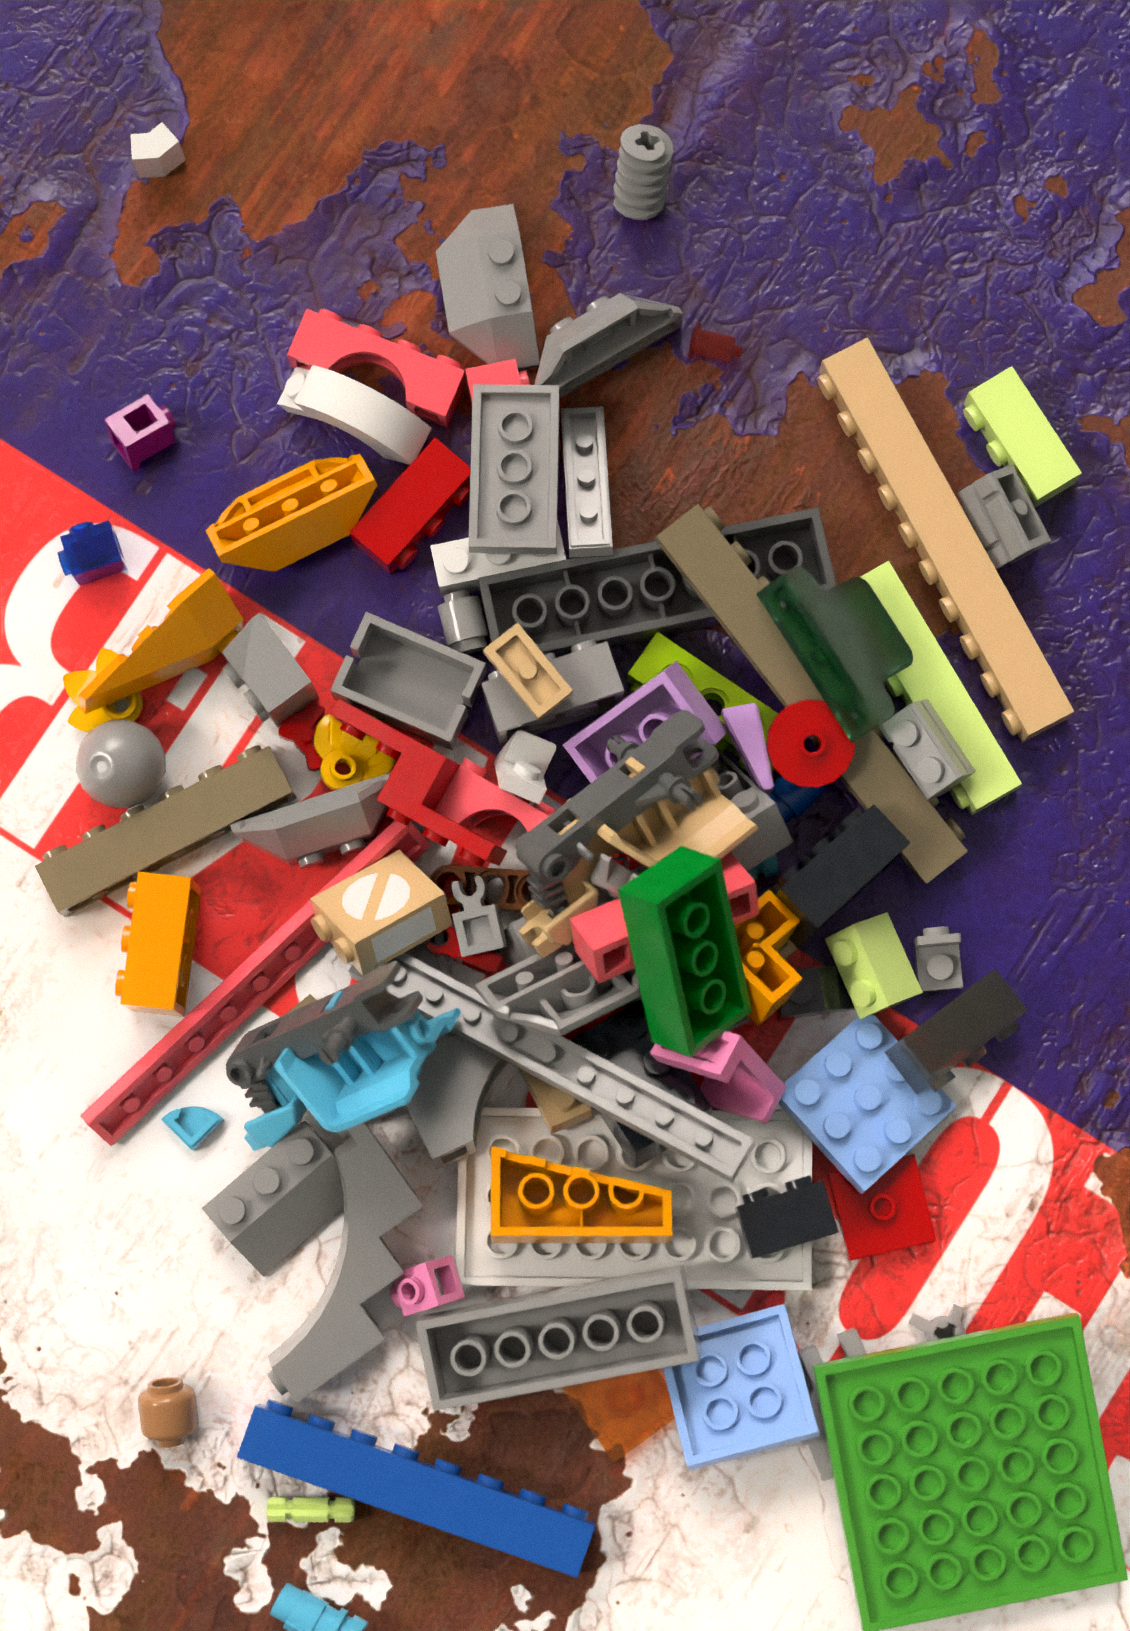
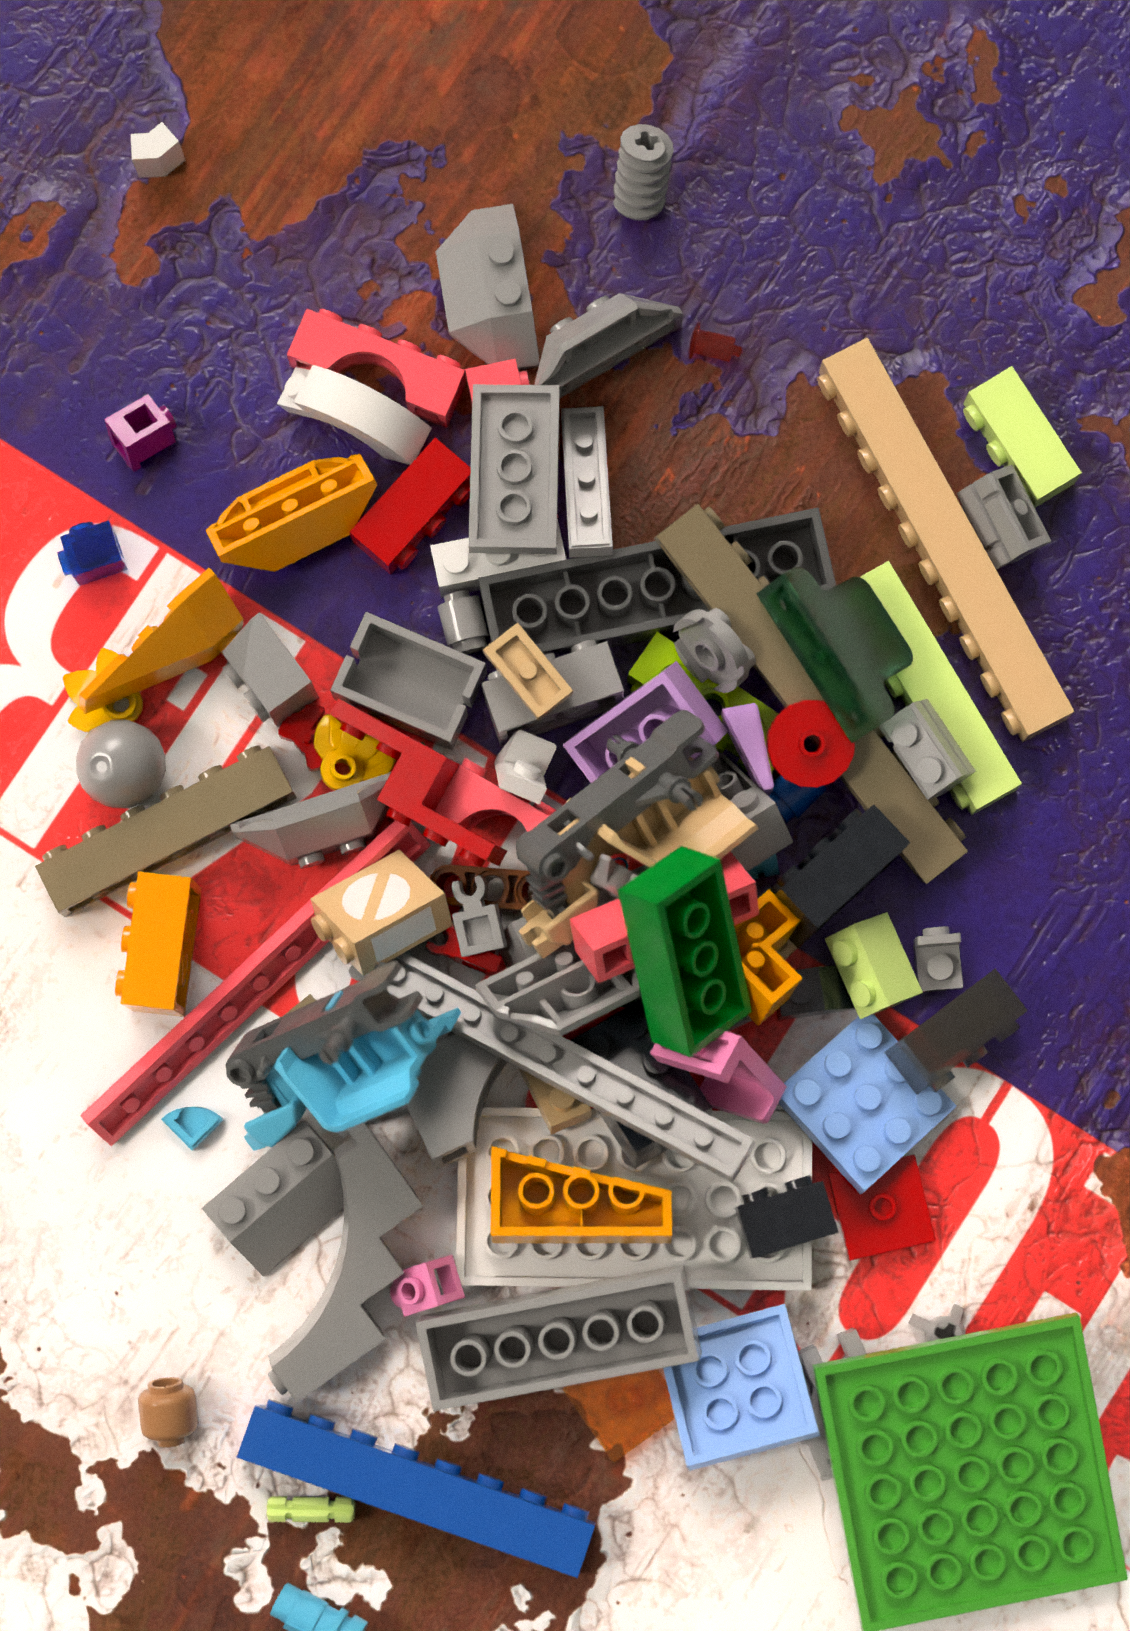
(713, 649): none -> light grey plate

